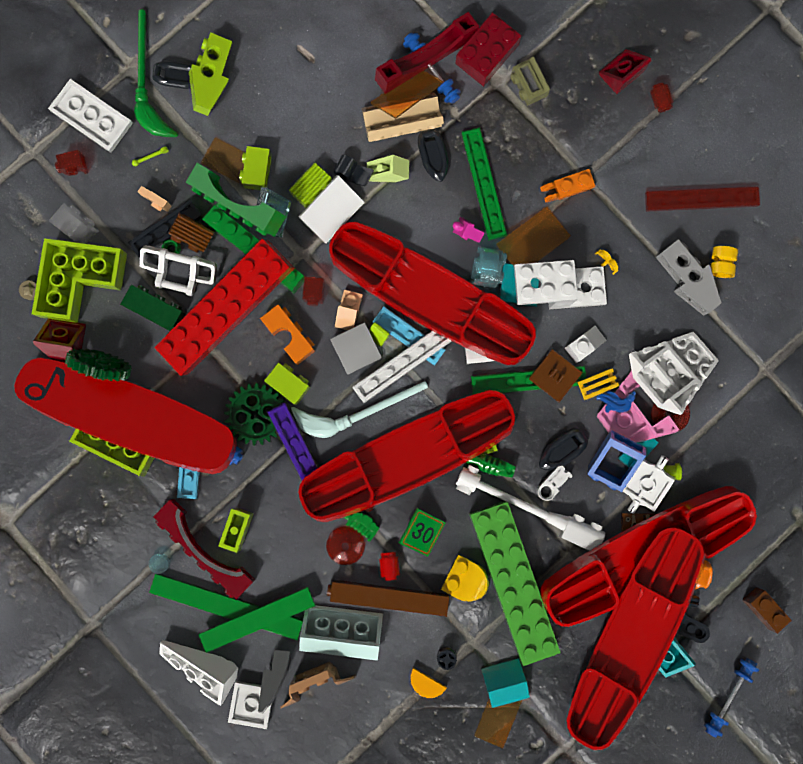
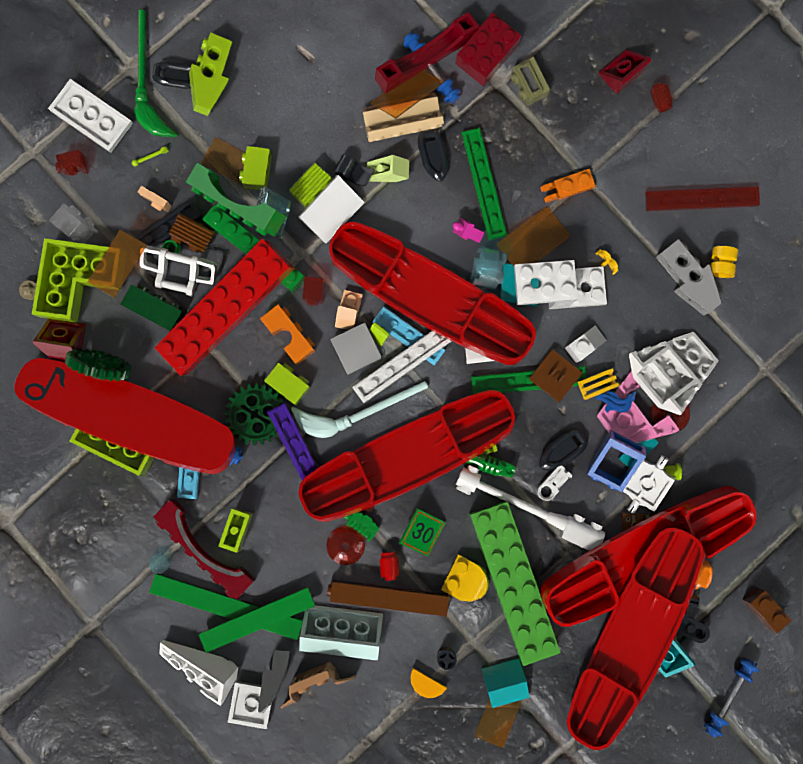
(117, 263): none -> clear orange piece

